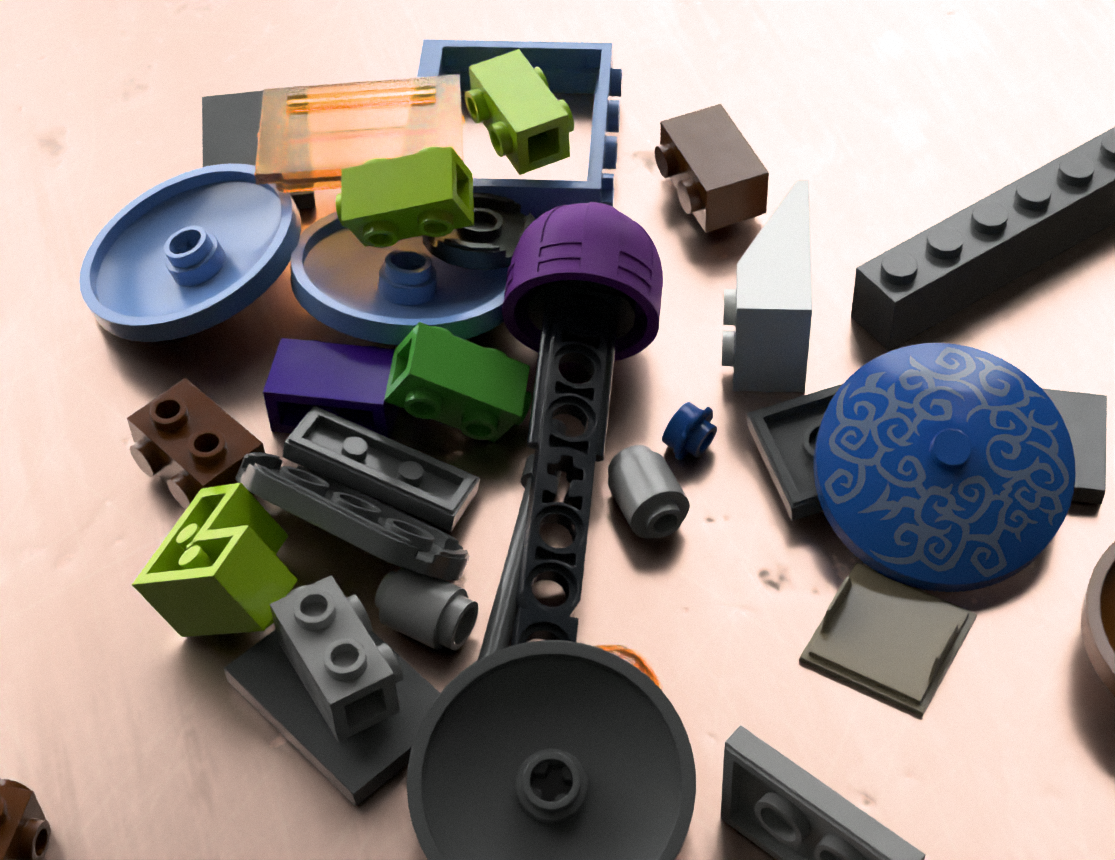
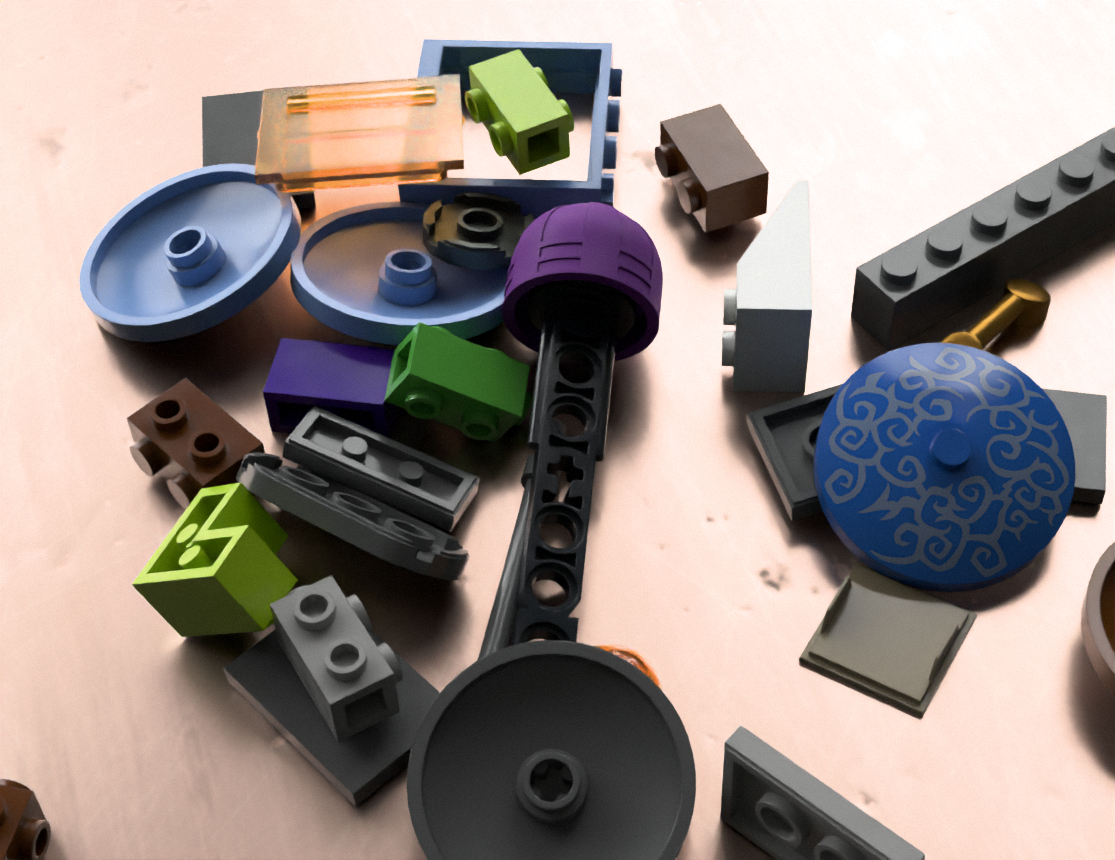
(406, 197): lime brick -> none
(426, 609): light grey brick -> none
(647, 492): light grey brick -> none
(690, 430): blue plate -> none
(1022, 305): none -> pearl gold bar

